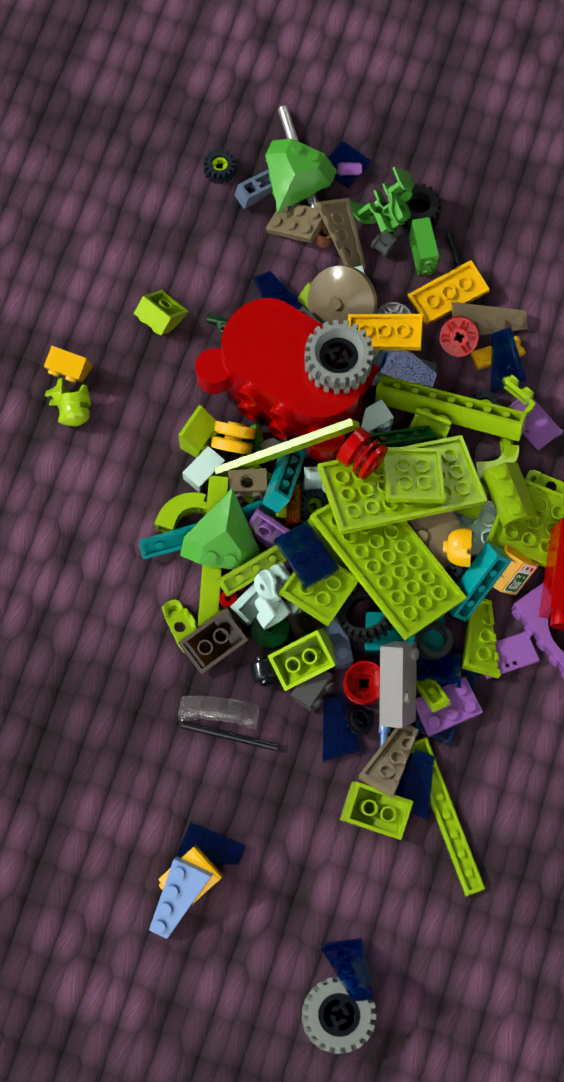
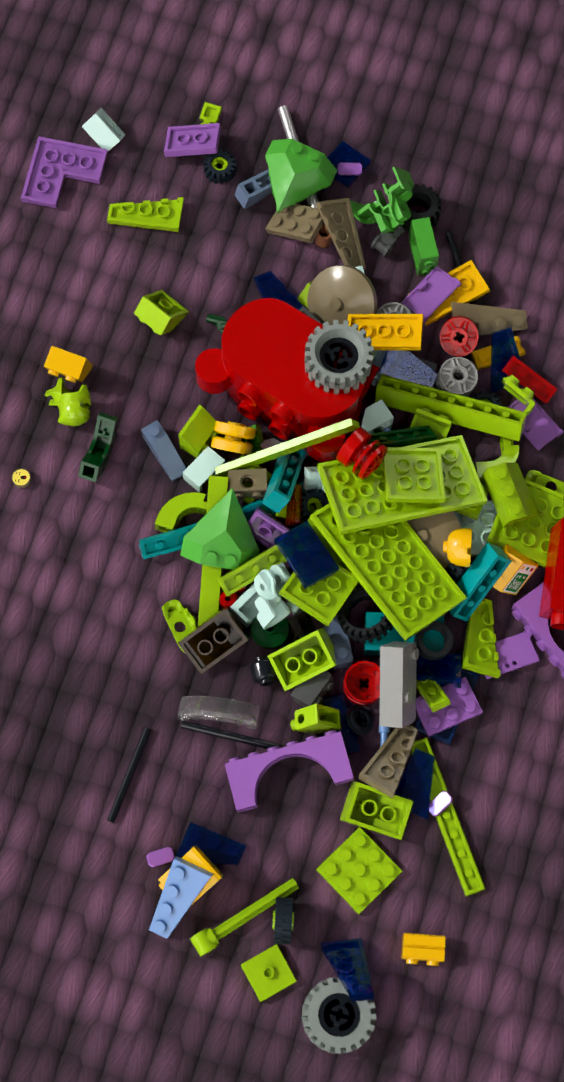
(21, 478): none -> light yellow tile
(55, 161): none -> medium lavender plate
(100, 449): none -> dark green arch
(103, 130): none -> light aqua panel
(129, 775): none -> black piece
(152, 215): none -> lime wing
(160, 857): none -> medium lavender piece
(163, 450): none -> sand blue slope
(192, 140): none -> medium lavender plate
(208, 939): none -> lime piece
(210, 113): none -> lime plate
(247, 772): none -> medium lavender arch
(268, 973): none -> lime plate
(283, 920): none -> black wheel
(308, 720): none -> lime torso
(358, 870): none -> lime plate
(423, 948): none -> yellow brick
(435, 290): none -> medium lavender door
(440, 803): none -> piece
(457, 376): none -> light grey wheel
(528, 378): none -> red plate

